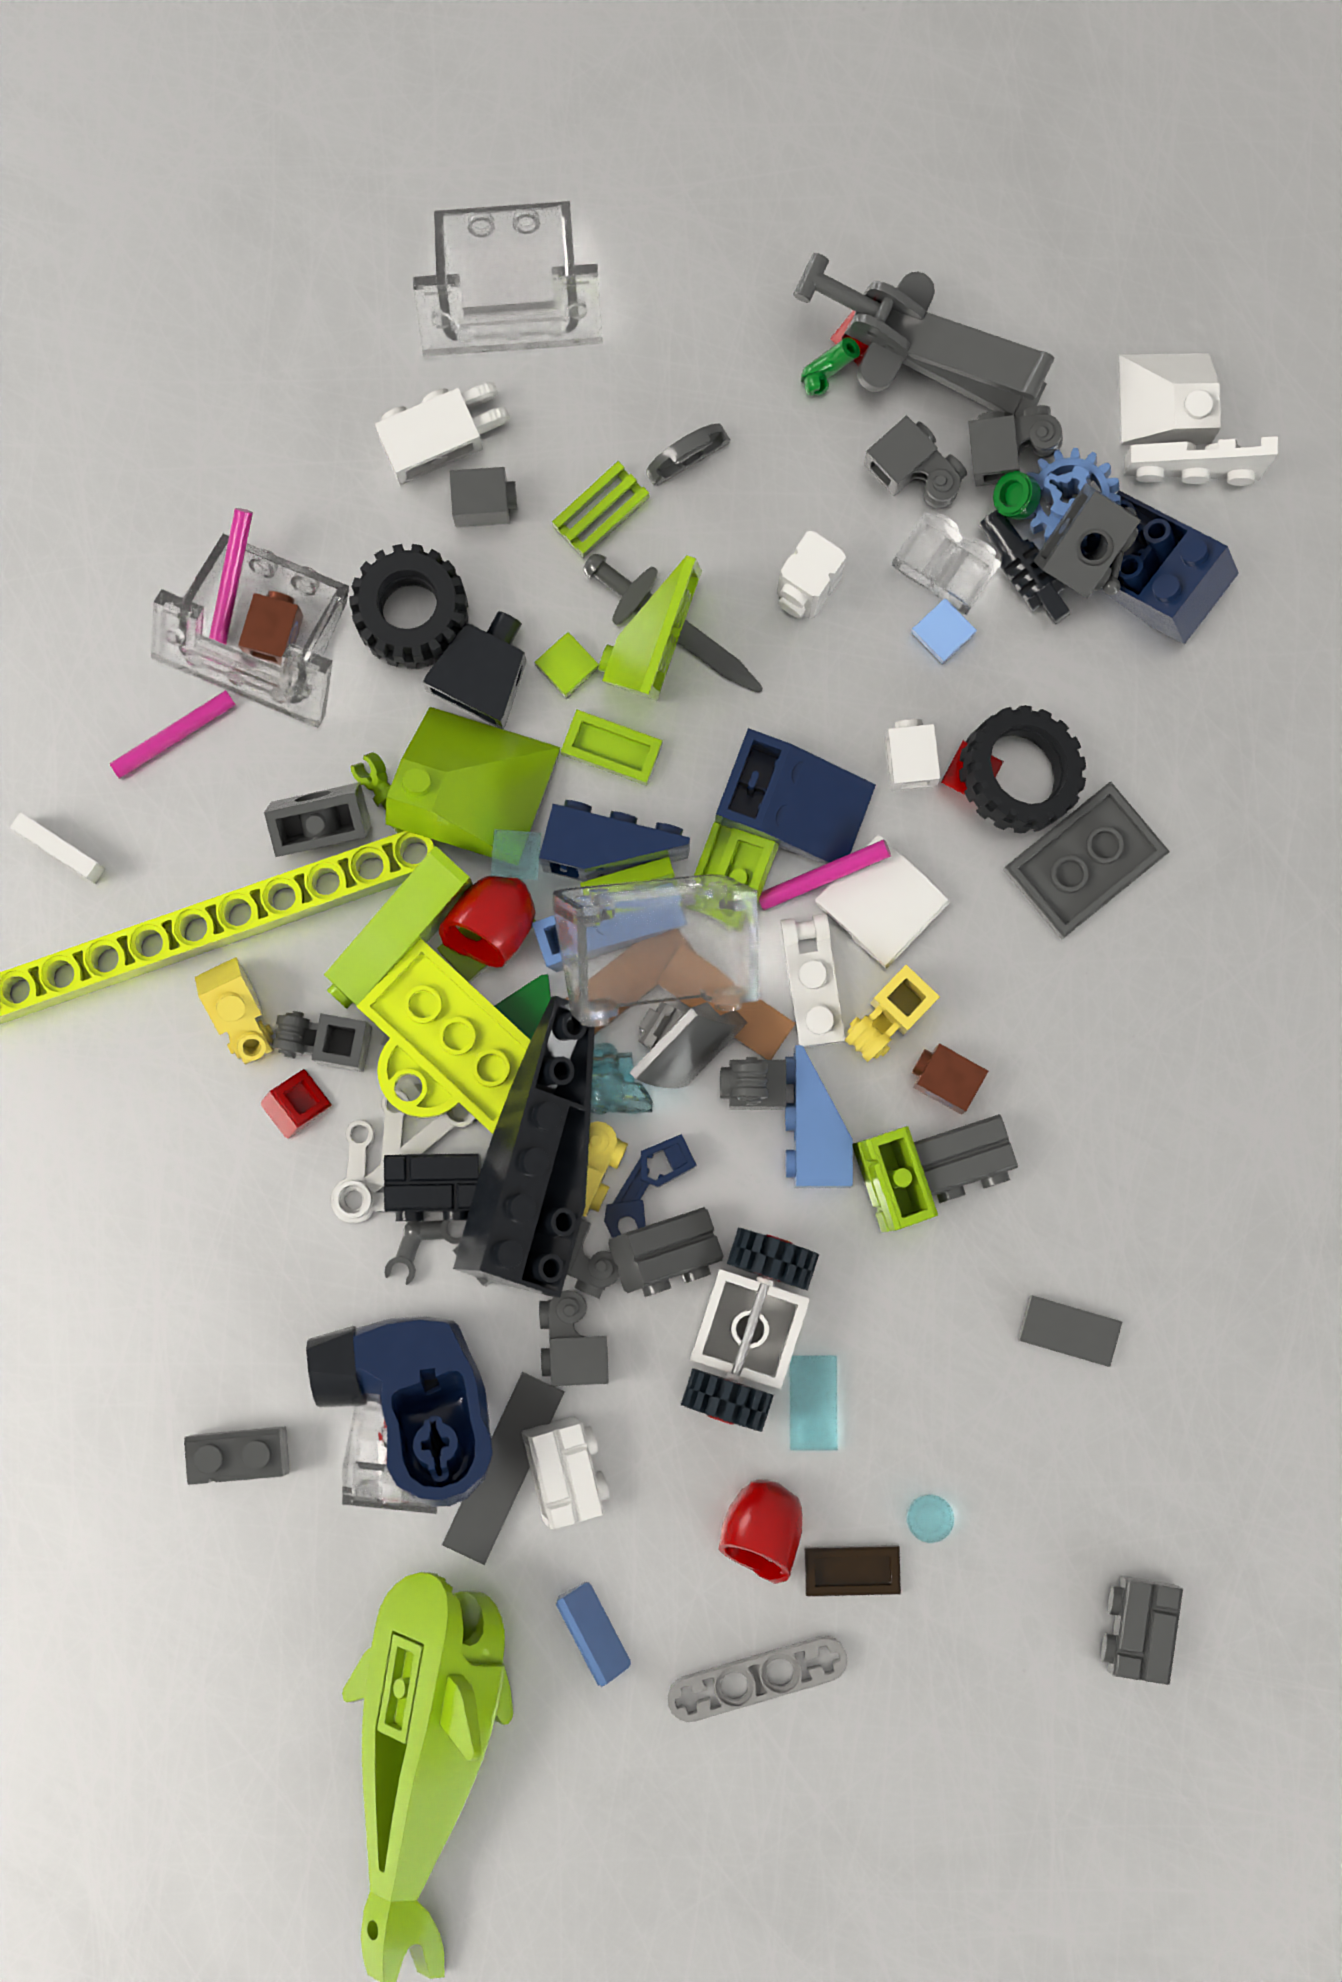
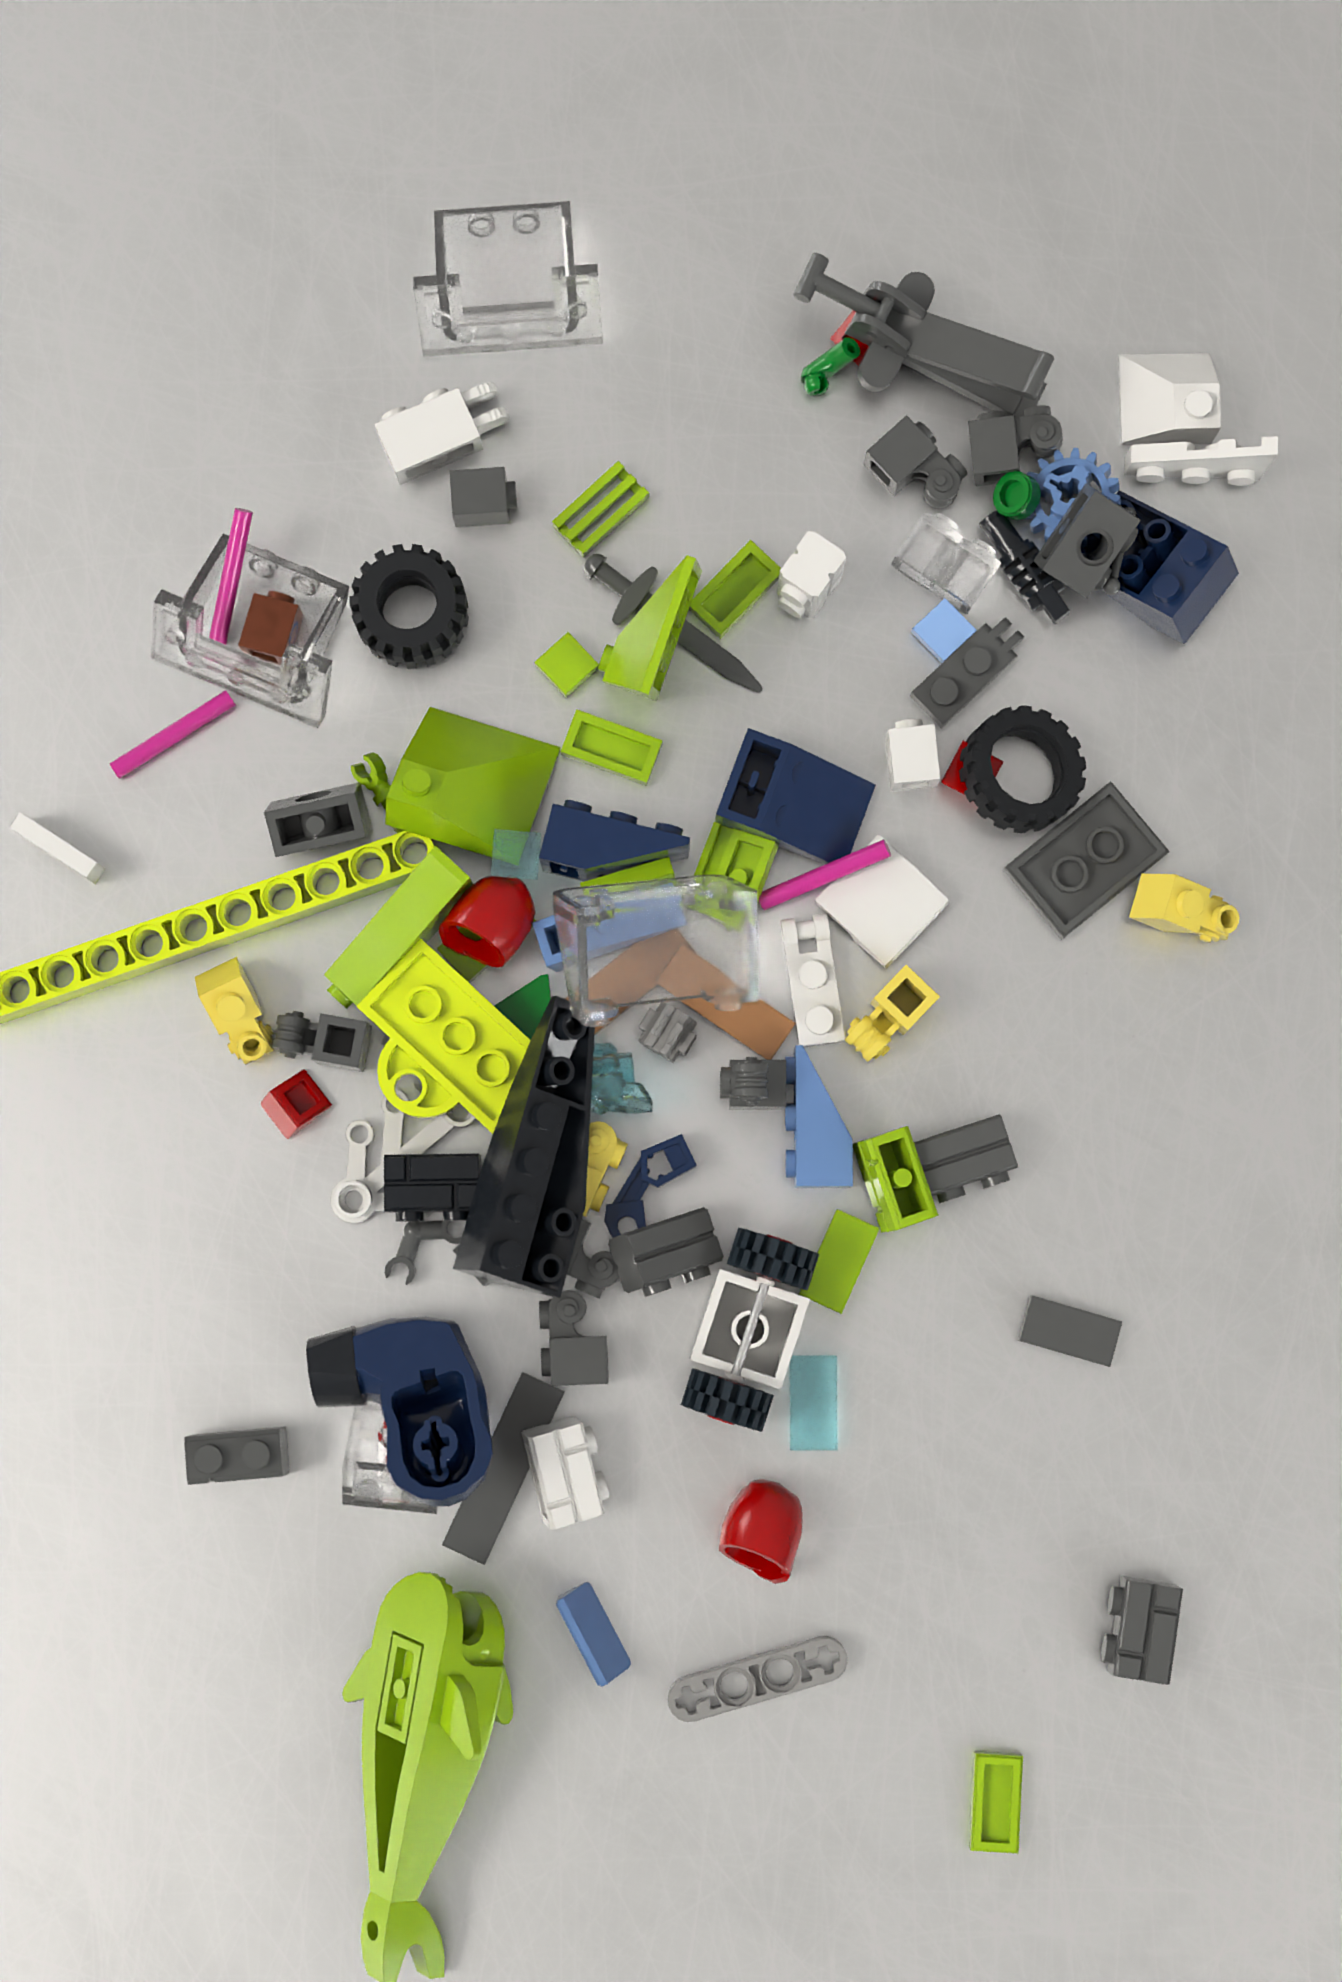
(480, 670): black torso -> none
(687, 452): dark grey tile -> none
(688, 1047): dark grey slope -> none
(735, 589): none -> lime tile
(840, 1260): none -> lime tile
(852, 1570): dark brown tile -> none
(930, 1518): clear light blue tile -> none
(948, 1077): copper brick -> none
(966, 672): none -> dark grey hinge
(996, 1802): none -> lime tile
(1182, 907): none -> light yellow brick

